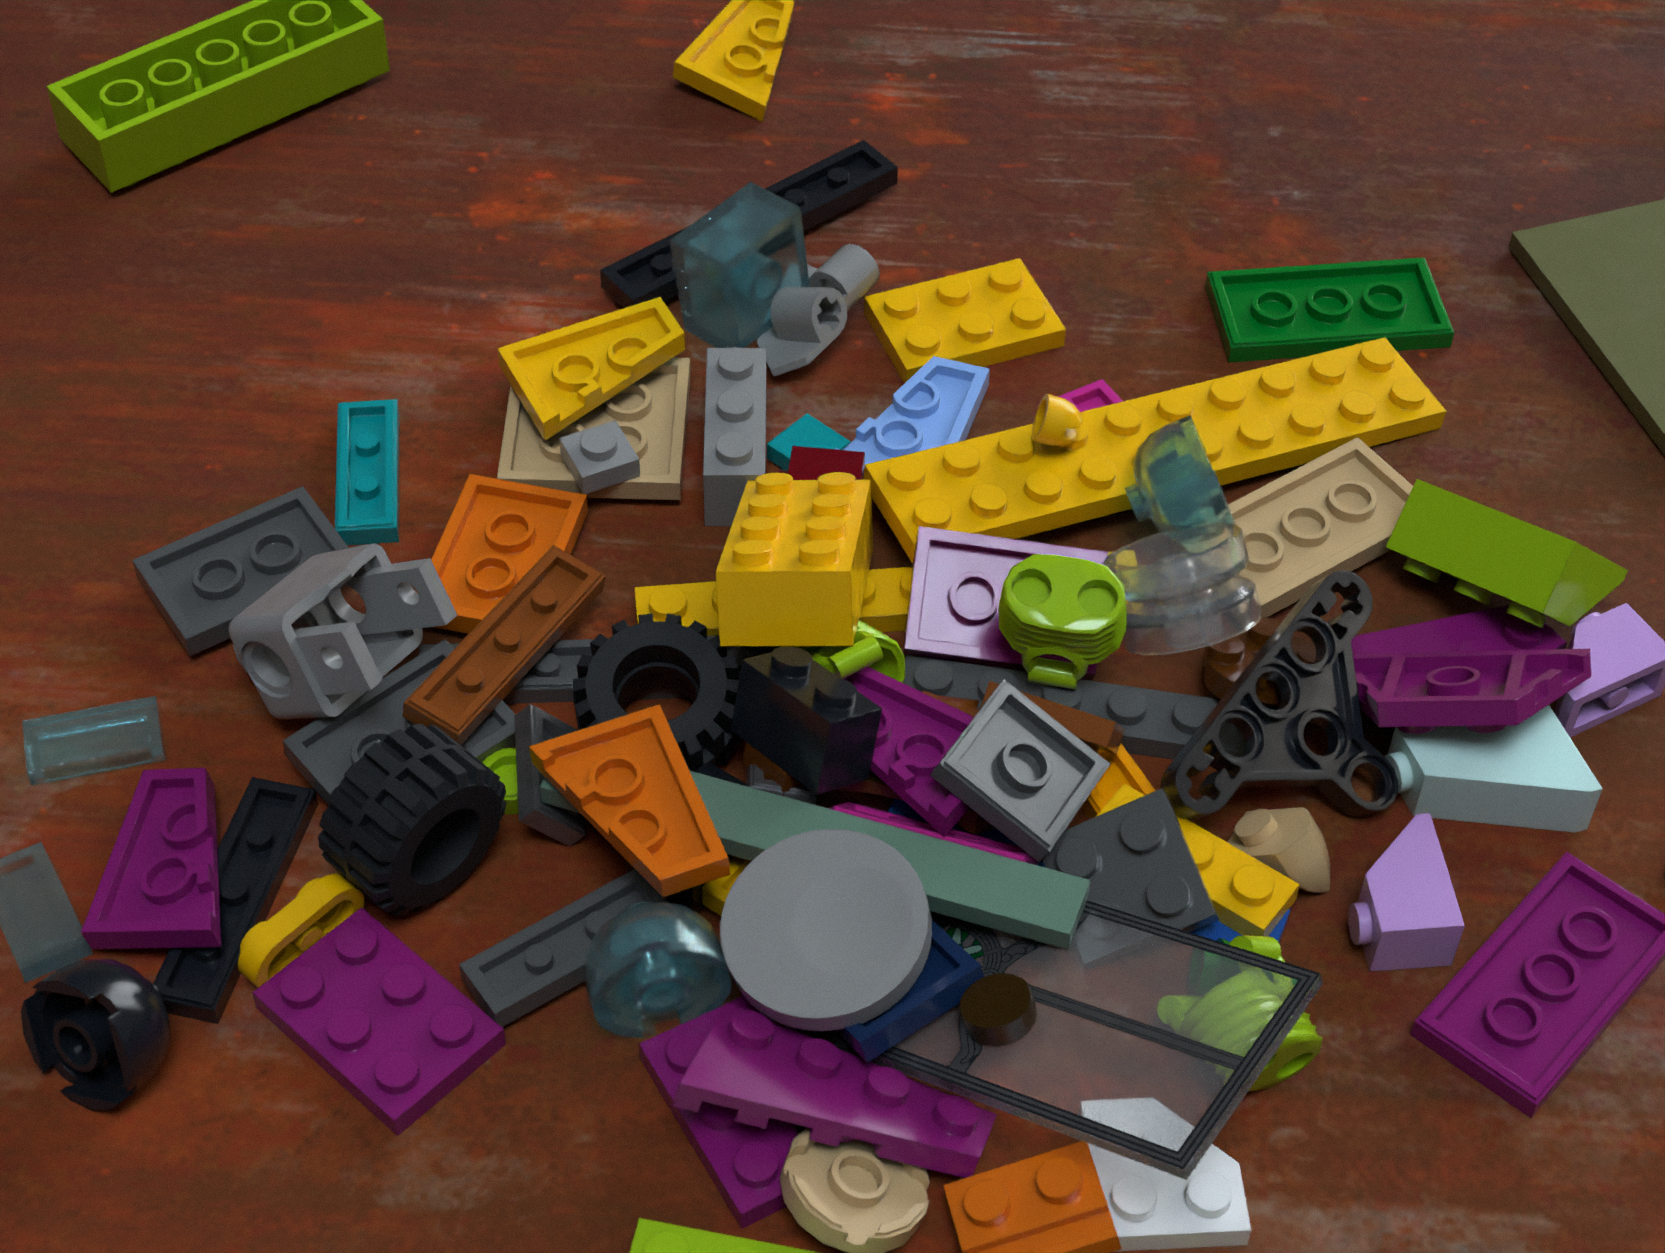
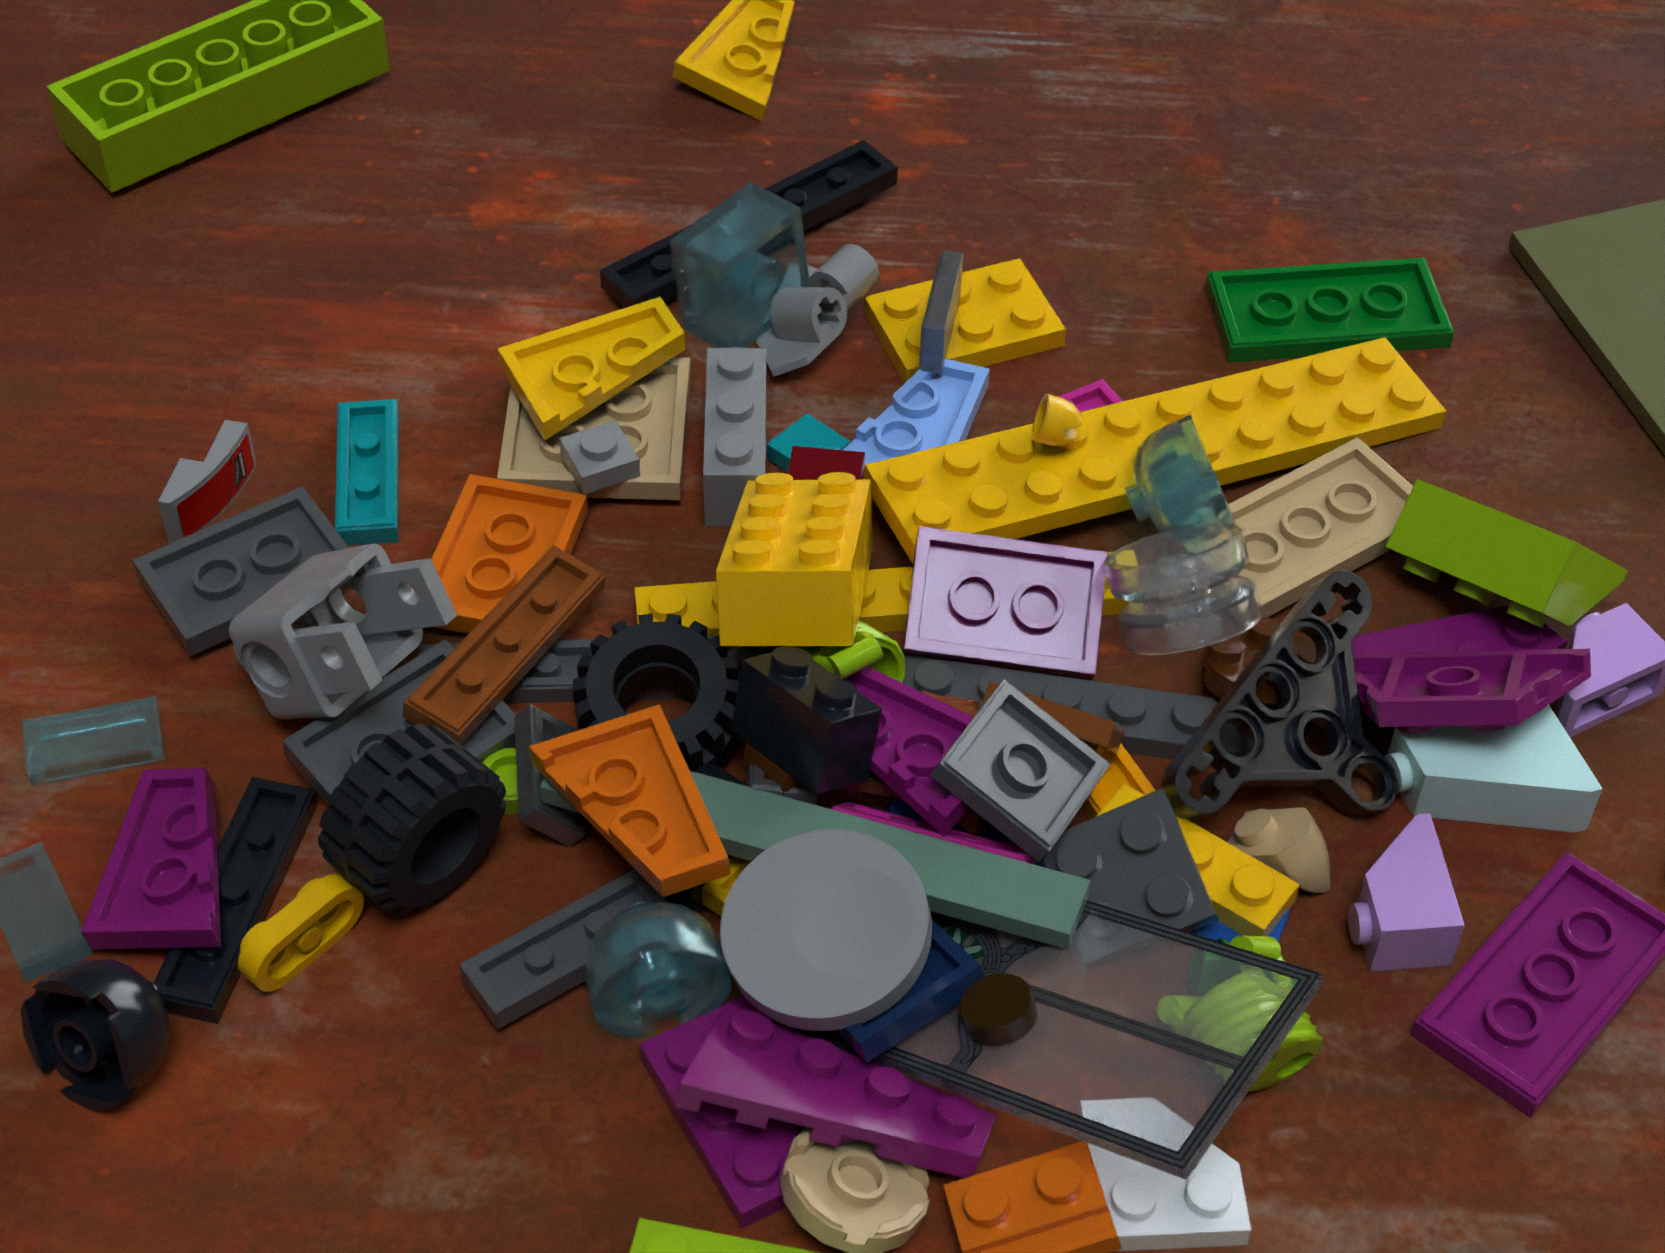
(204, 490): none -> slope
(379, 1020): magenta plate -> none
(941, 311): none -> flat silver tile
(1064, 611): lime piece -> none

